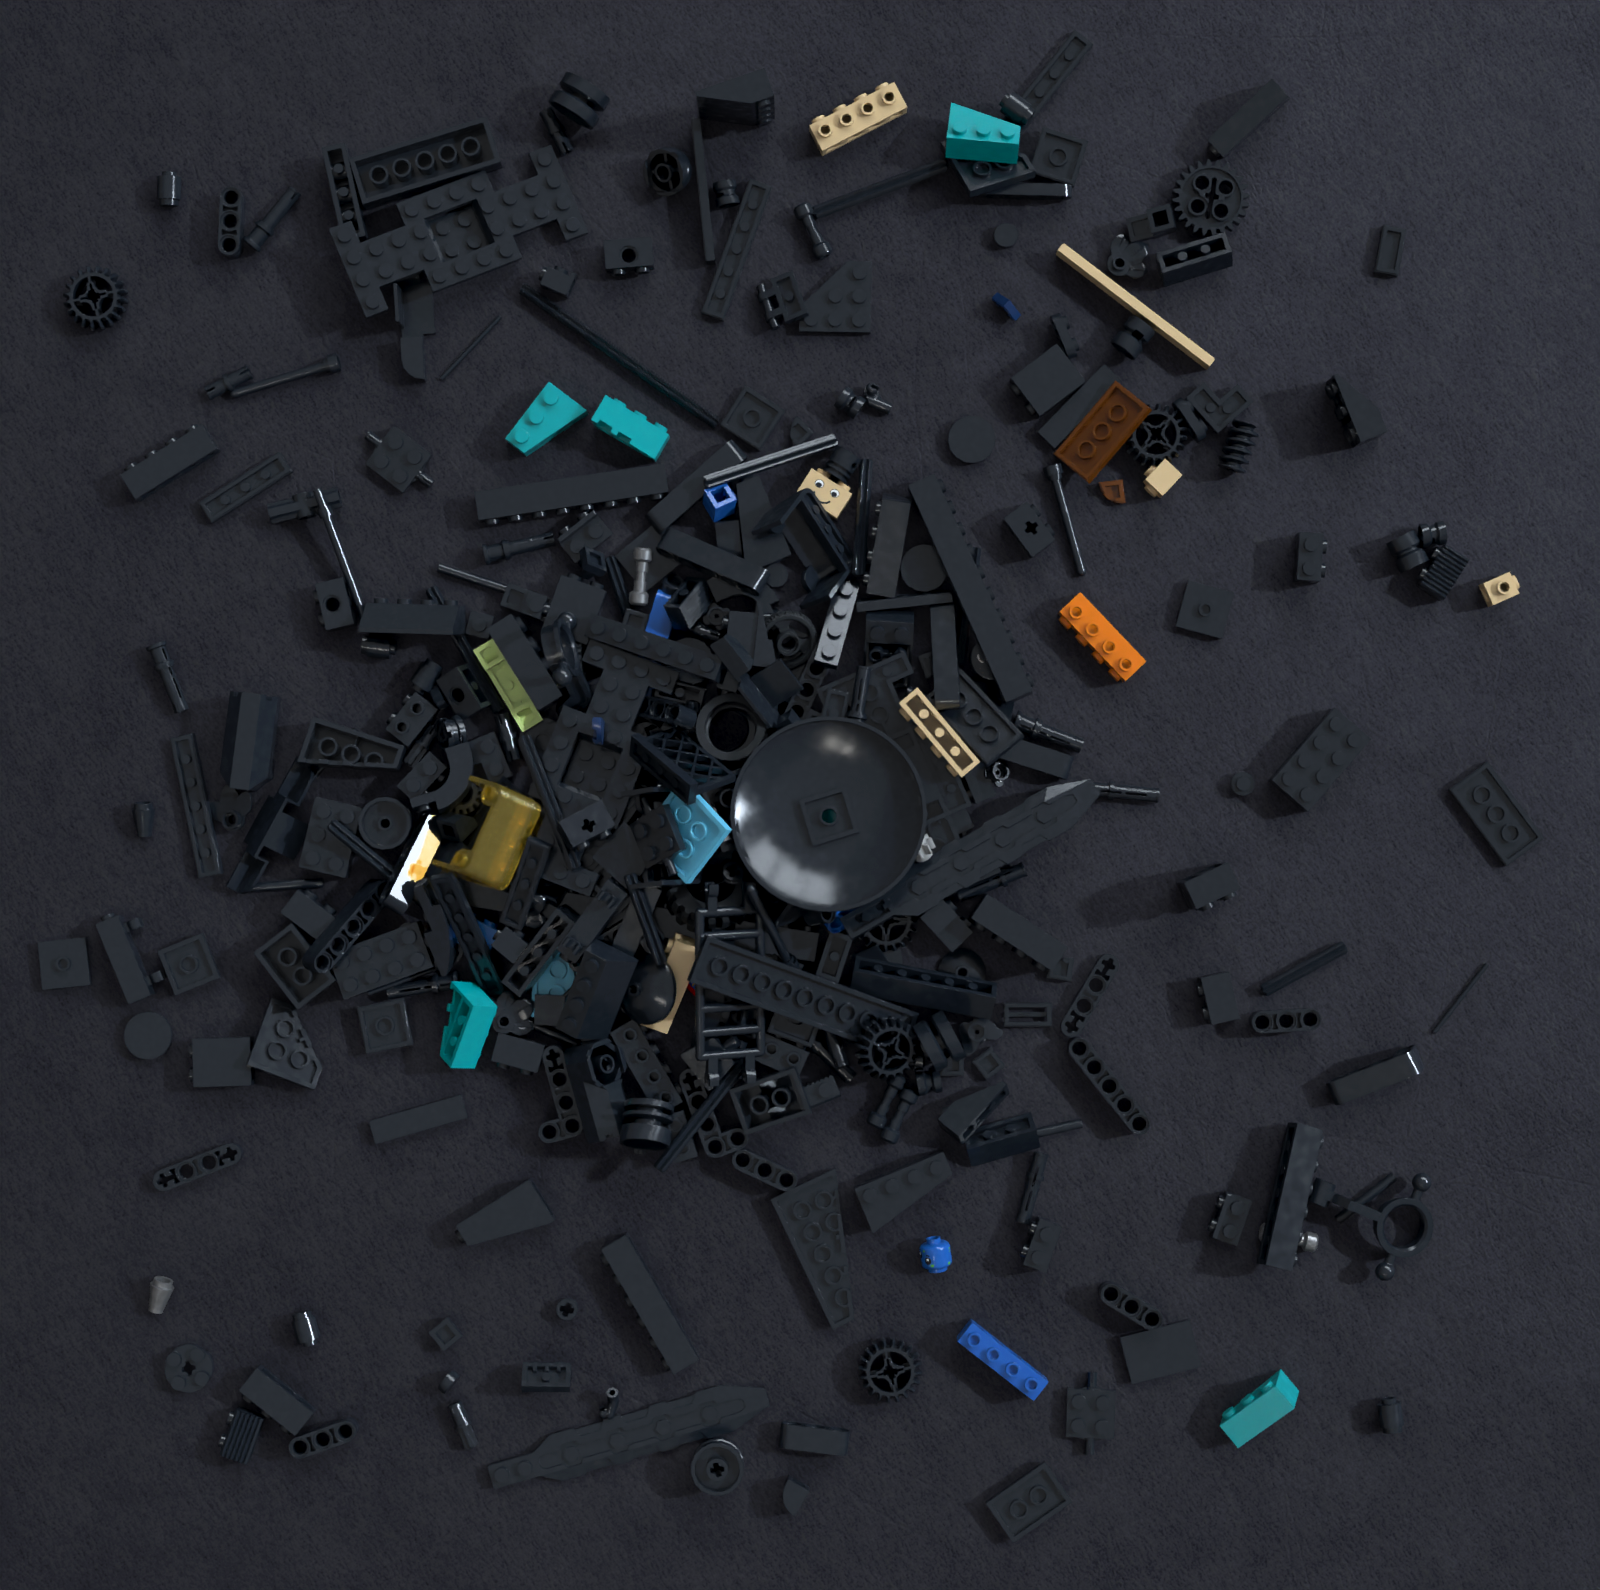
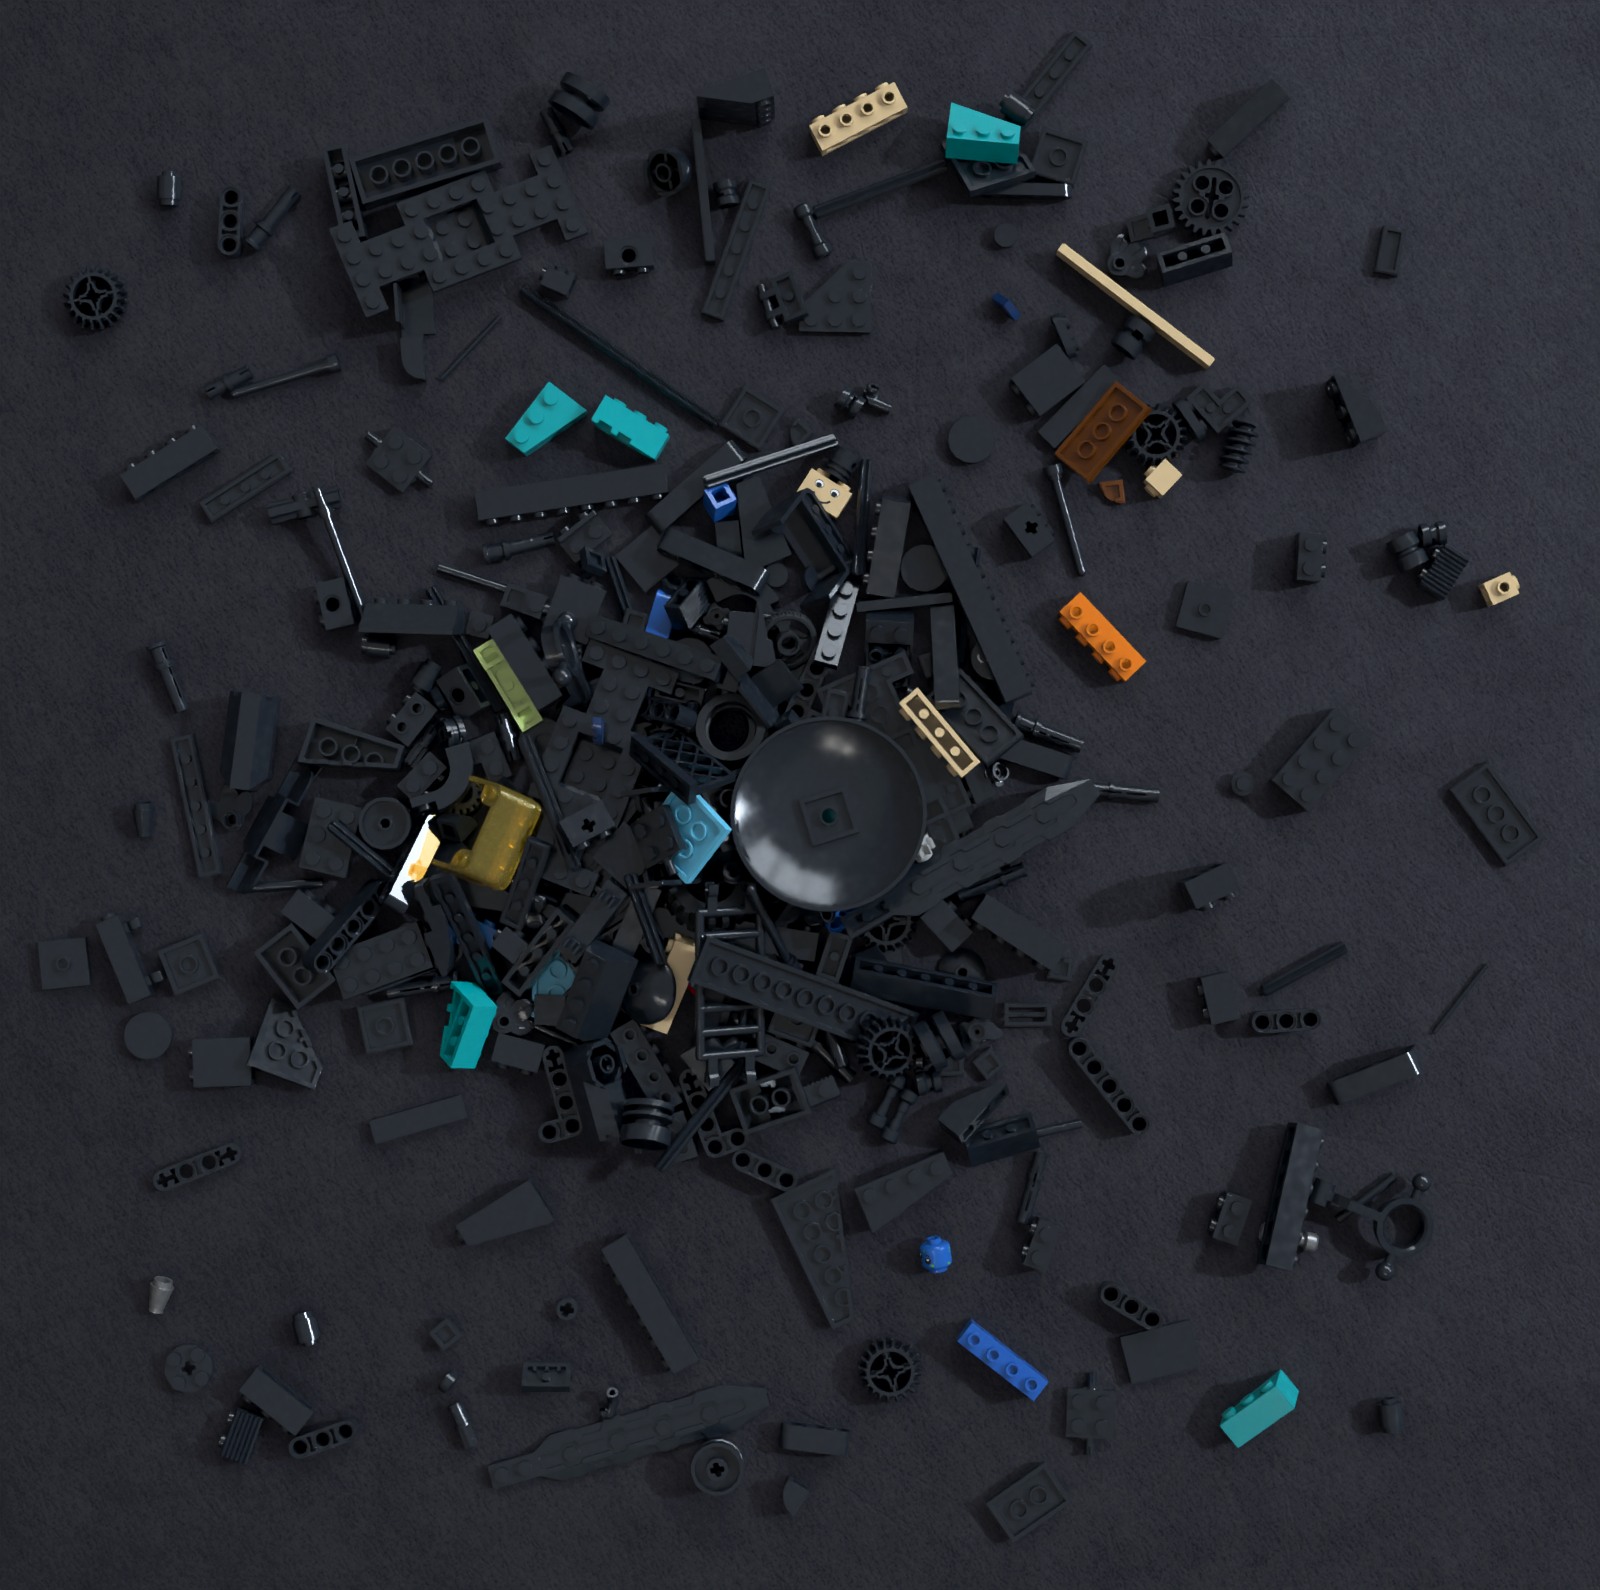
(638, 595): flat silver piece -> none

